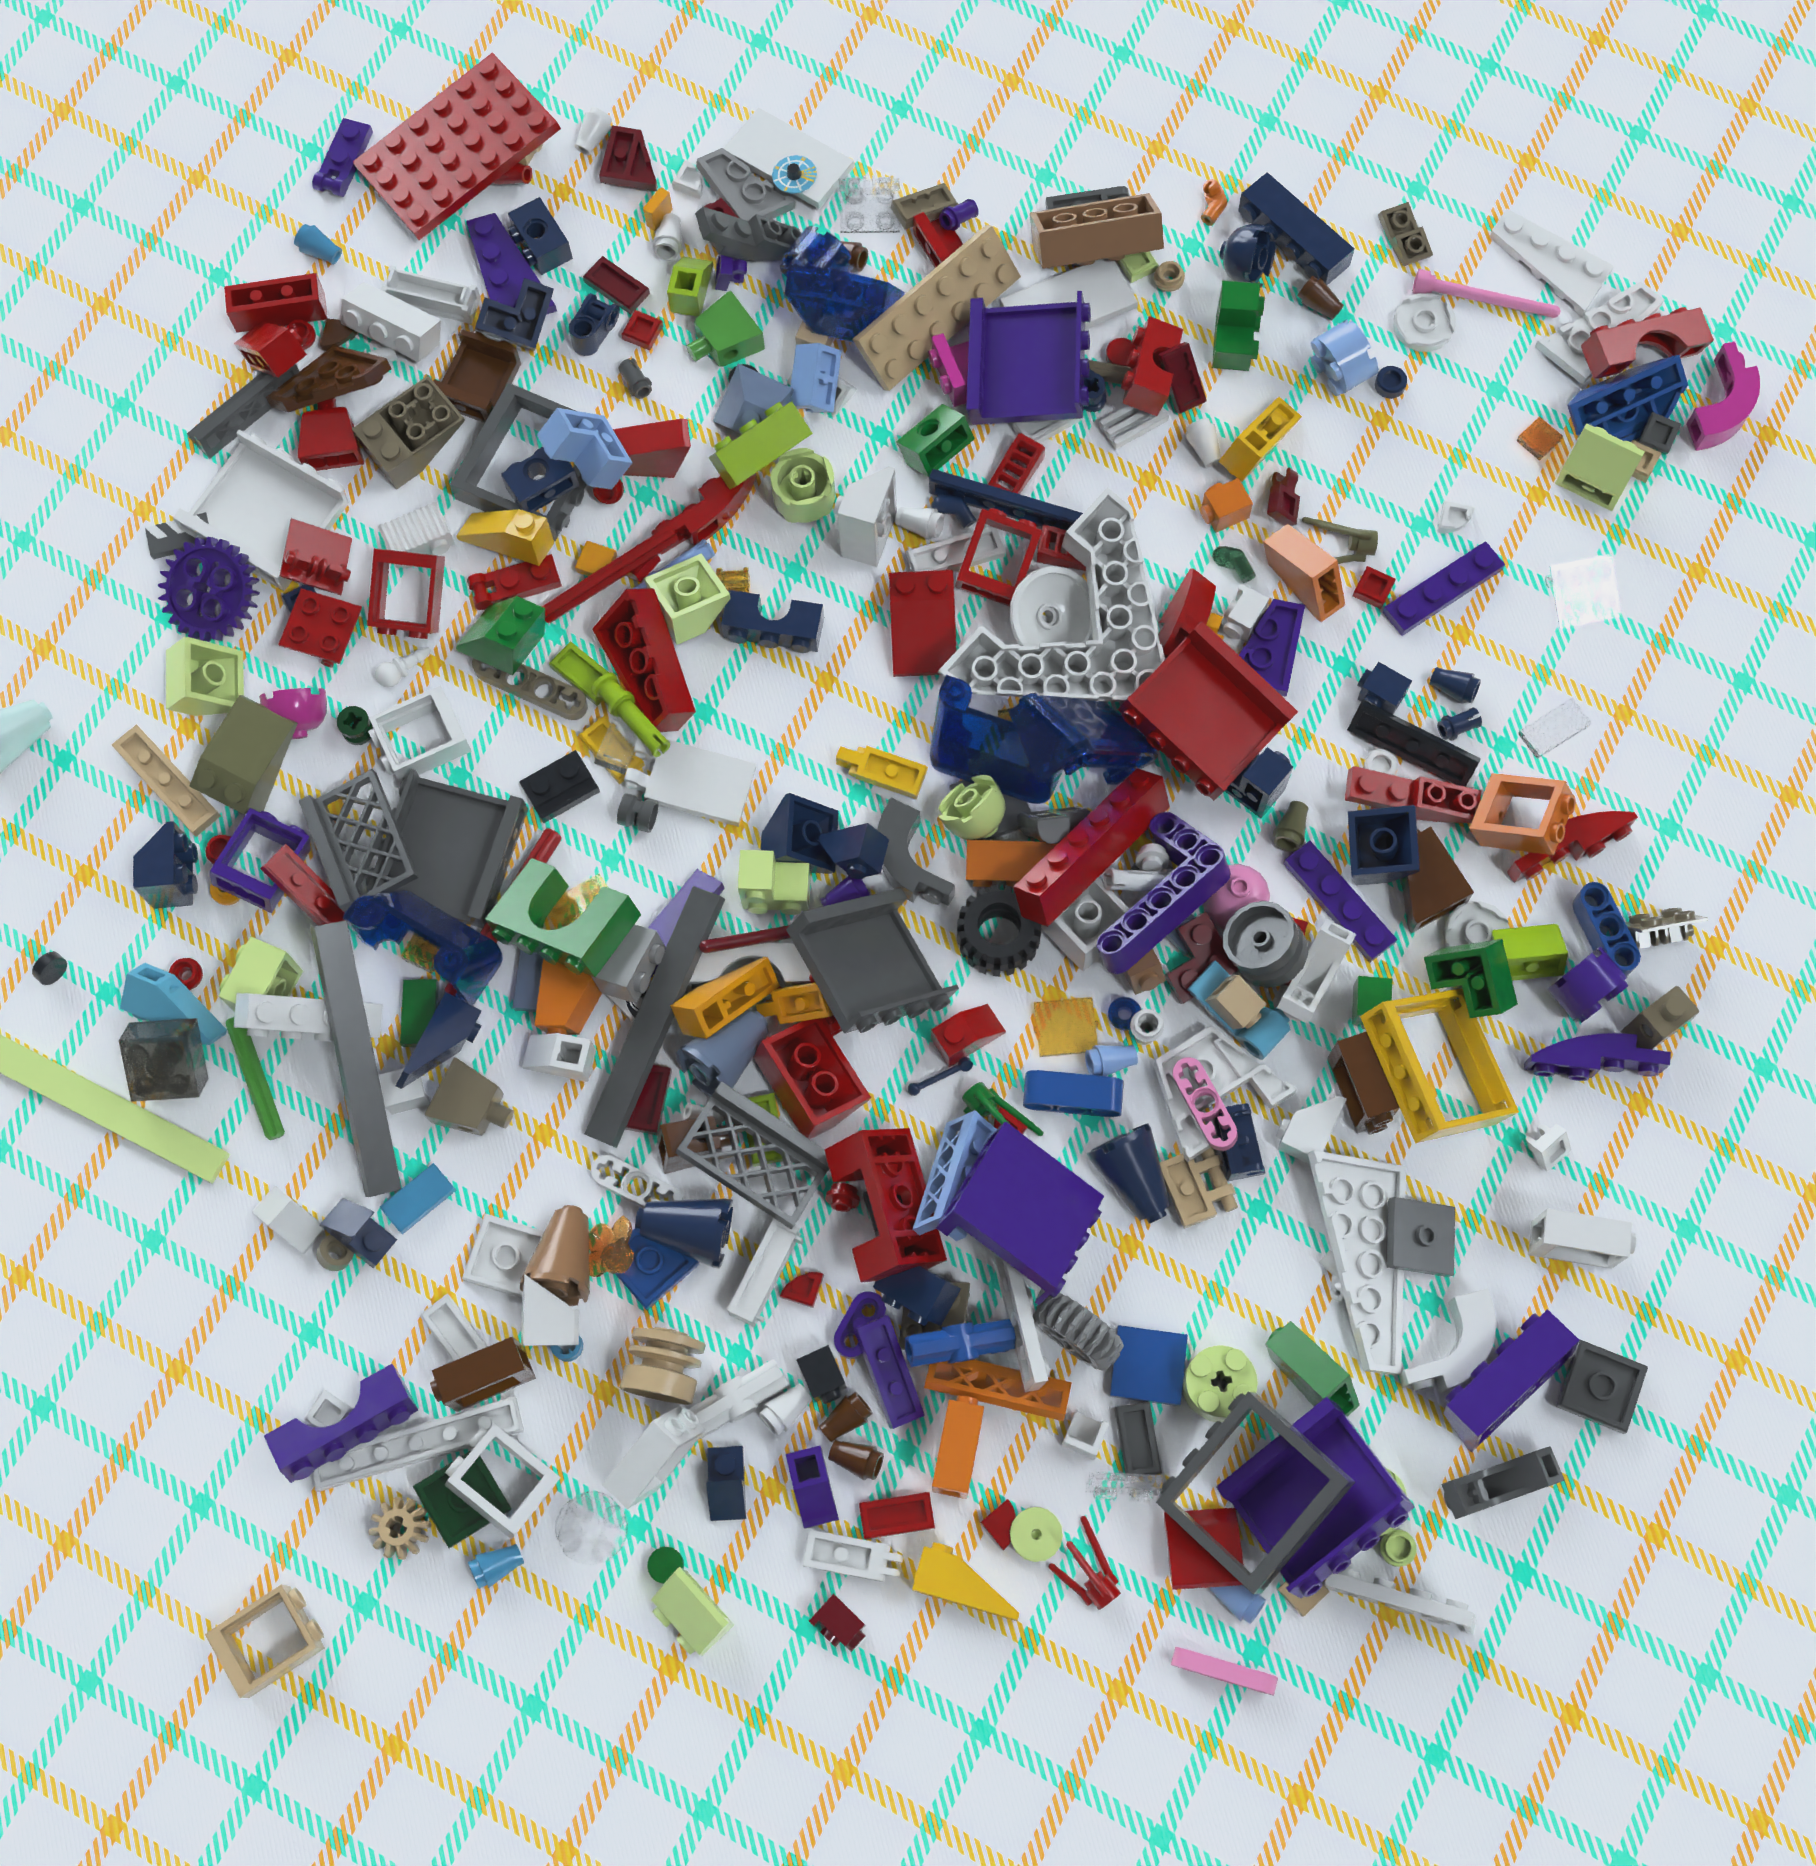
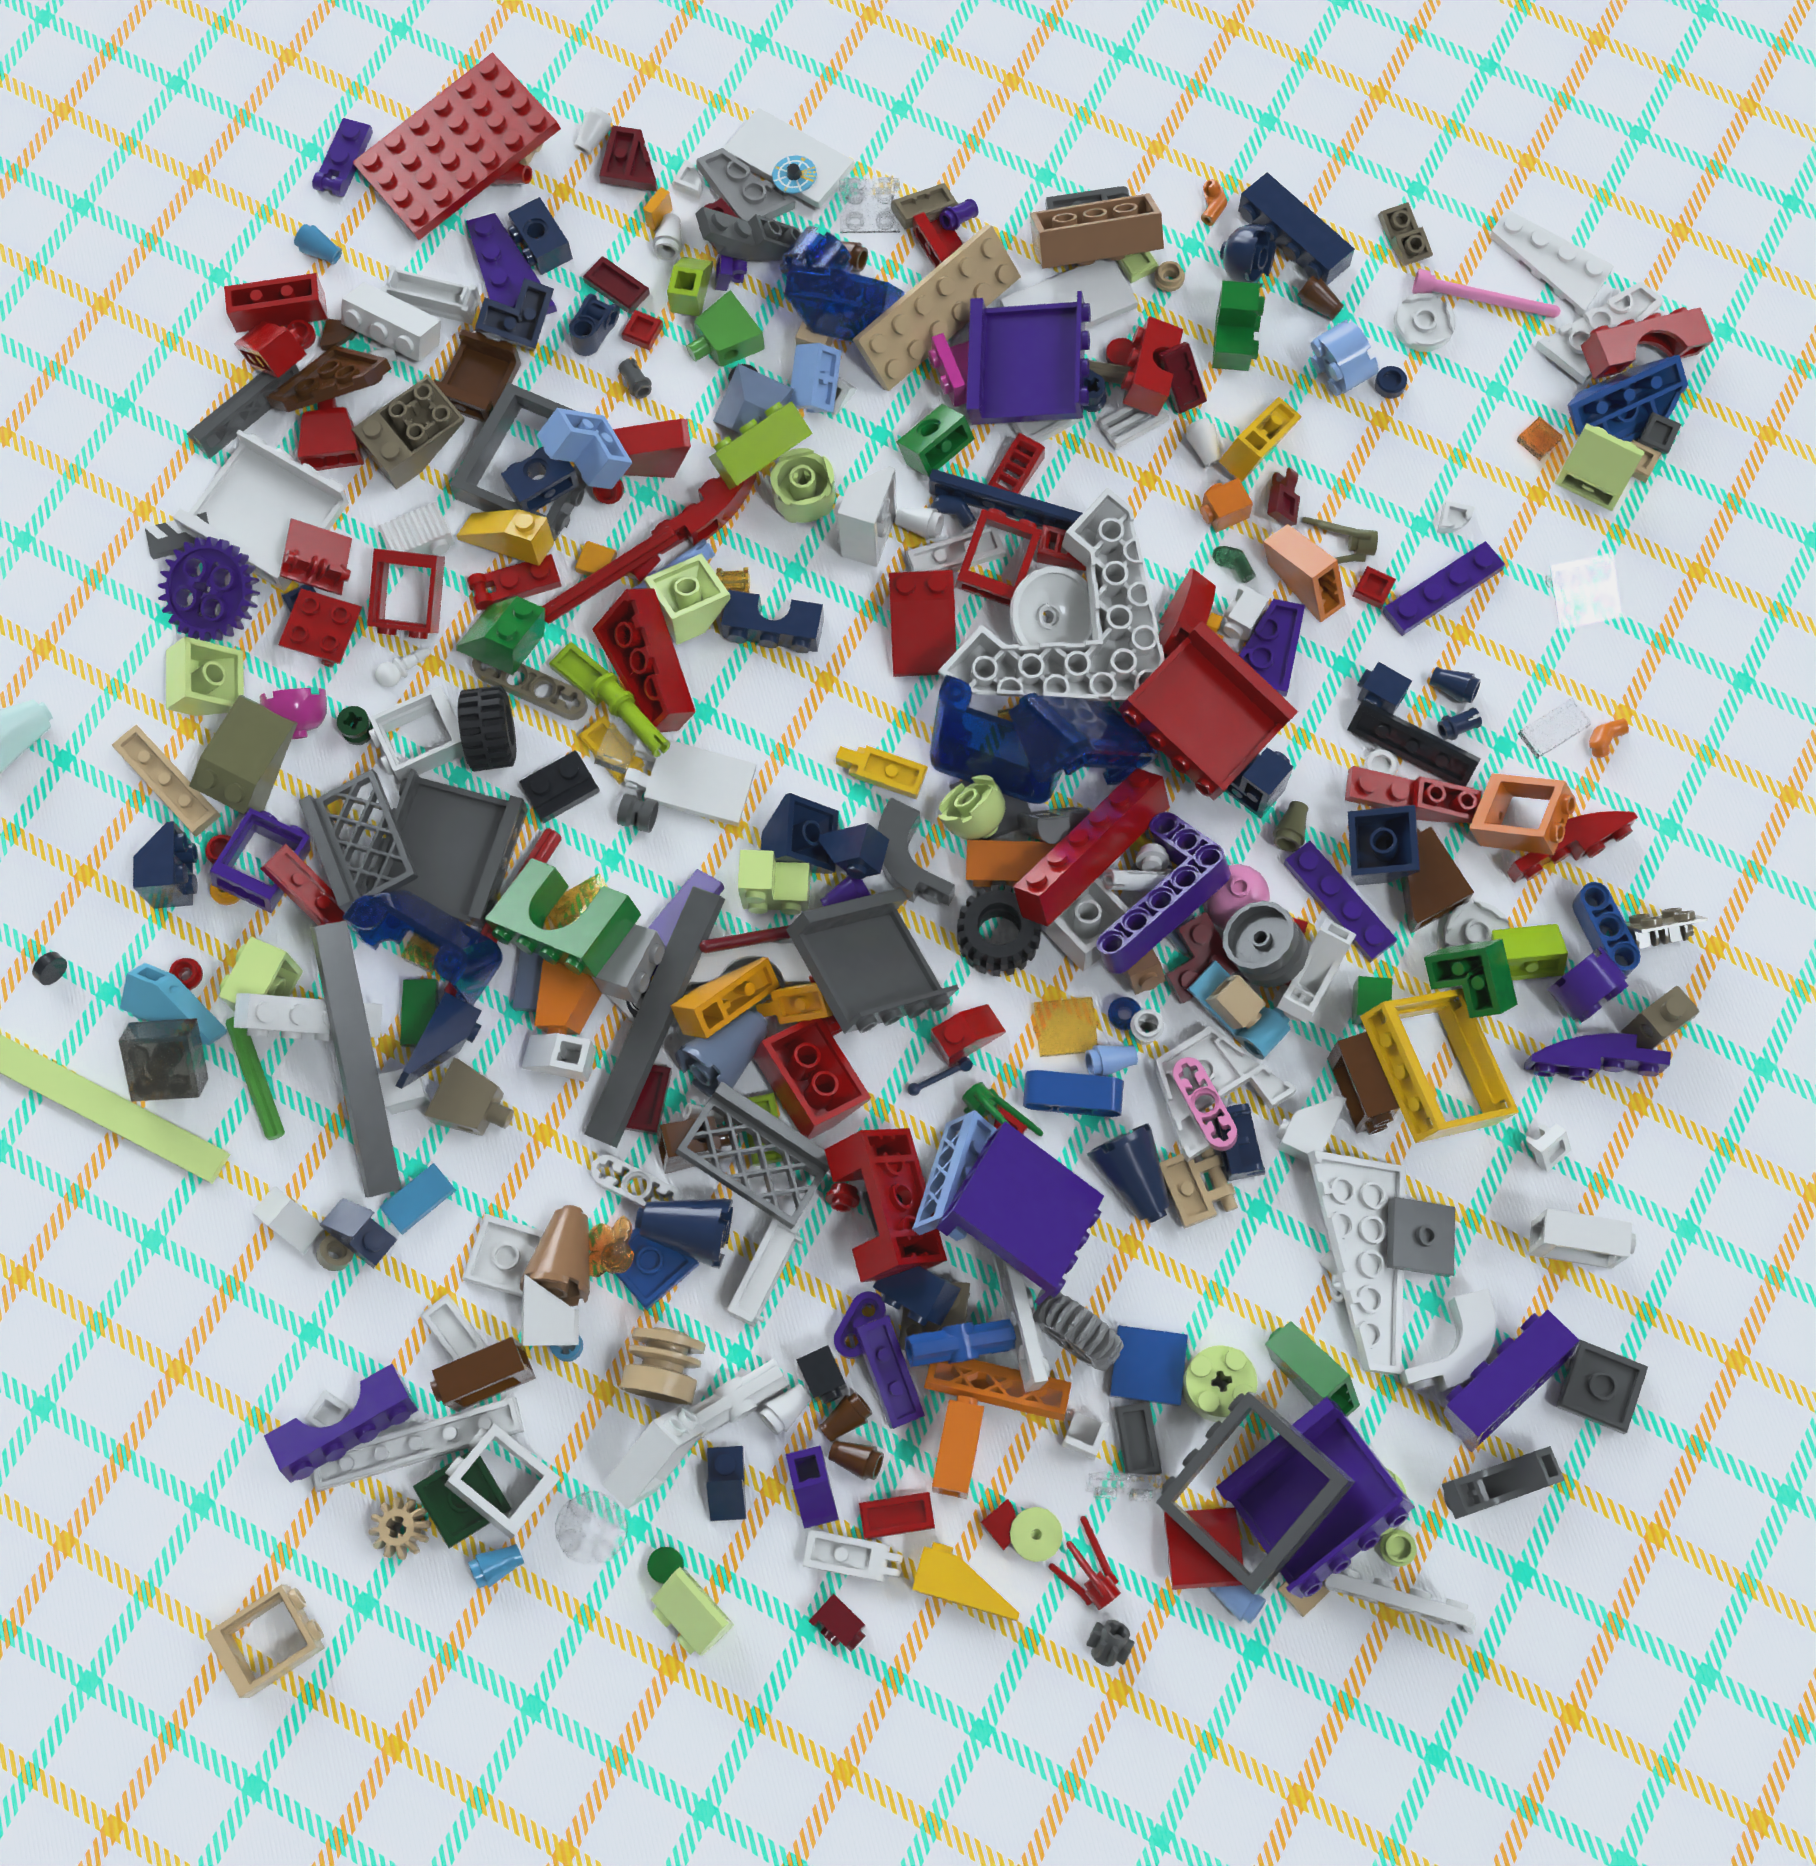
(487, 728): none -> black tyre
(803, 1289): red tile -> none
(1110, 1643): none -> dark grey gear
(1224, 1671): bright pink beam -> none
(1603, 735): none -> orange arm
(1721, 421): dark pink arch -> none

